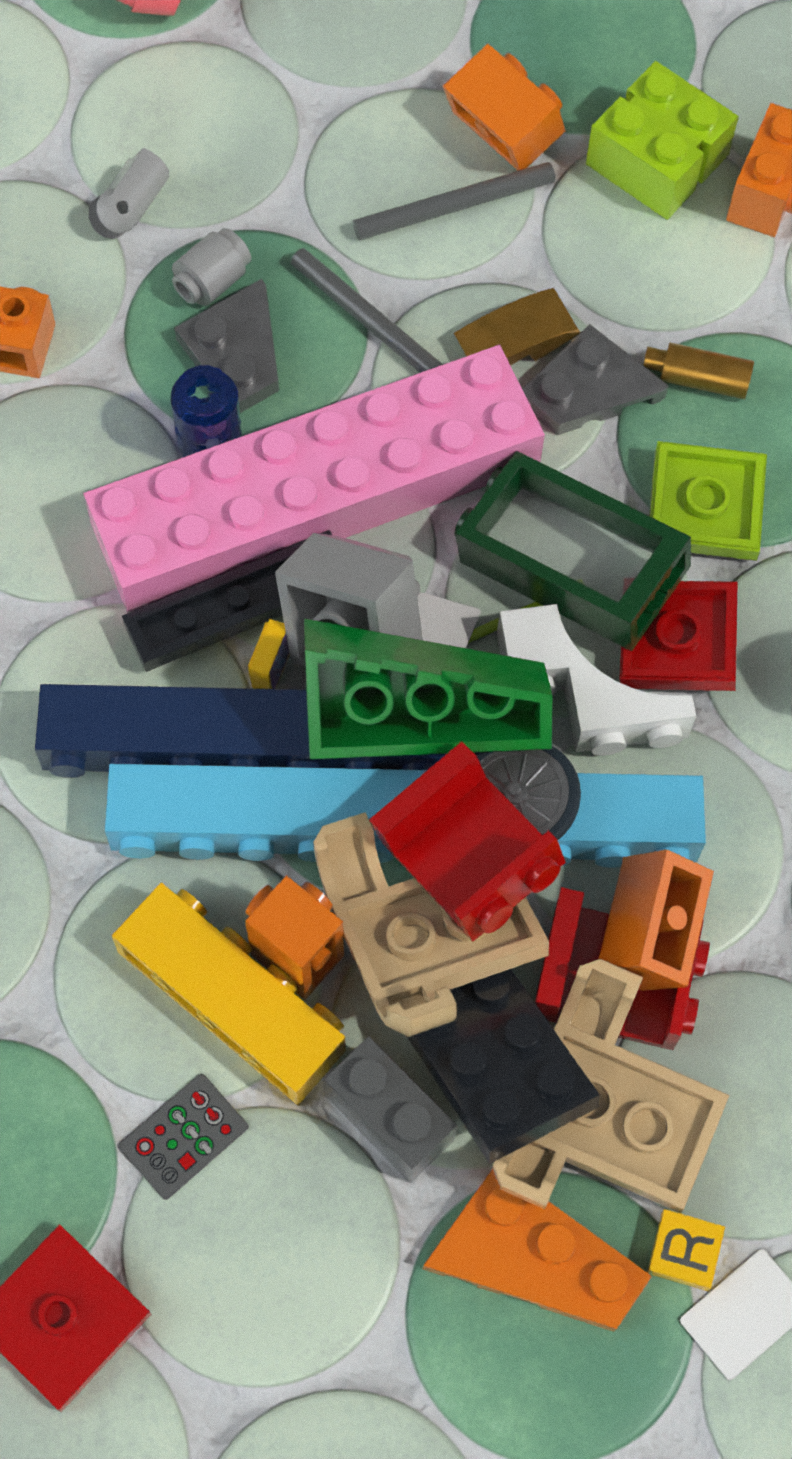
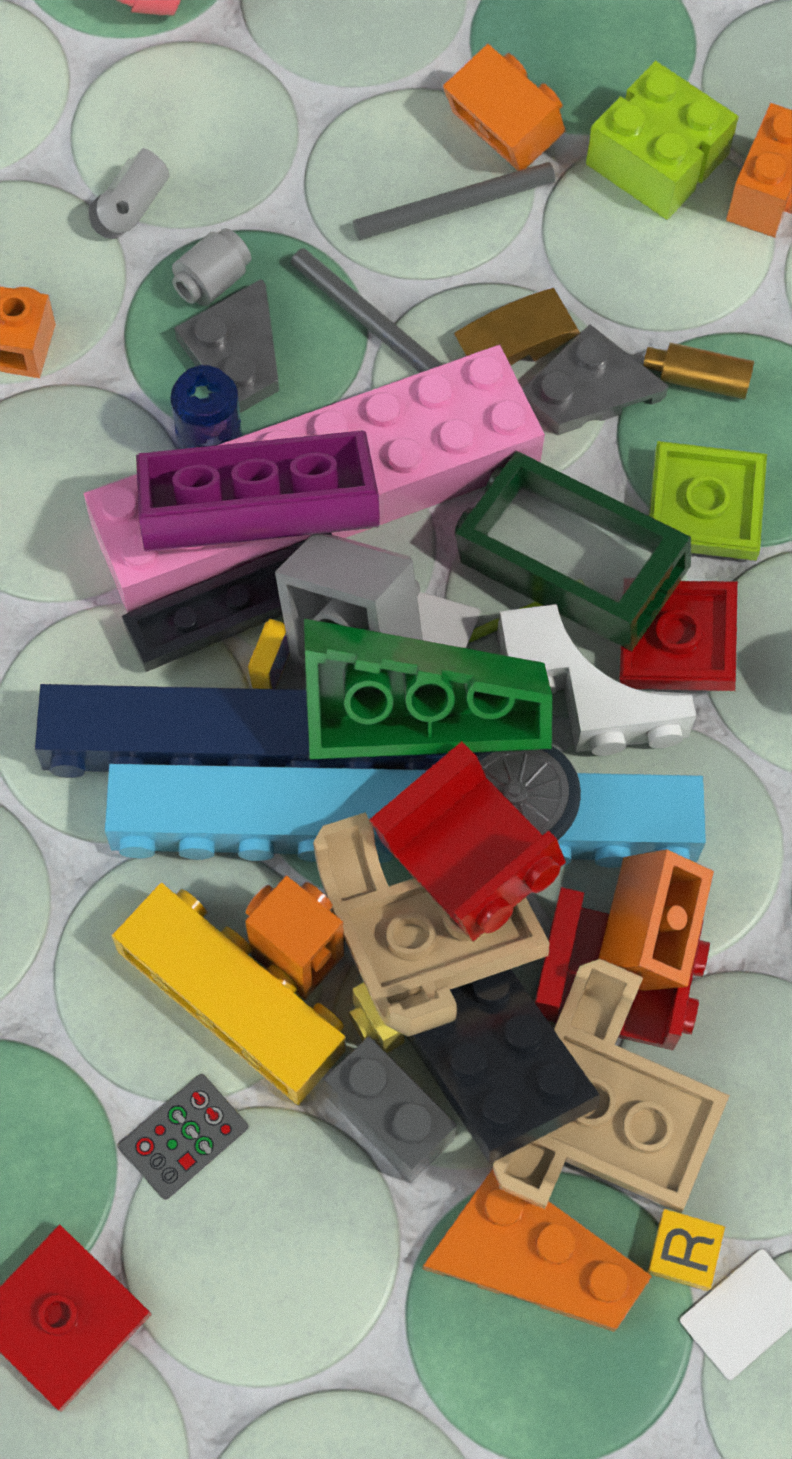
(256, 491): none -> magenta brick
(368, 1022): none -> light yellow plate

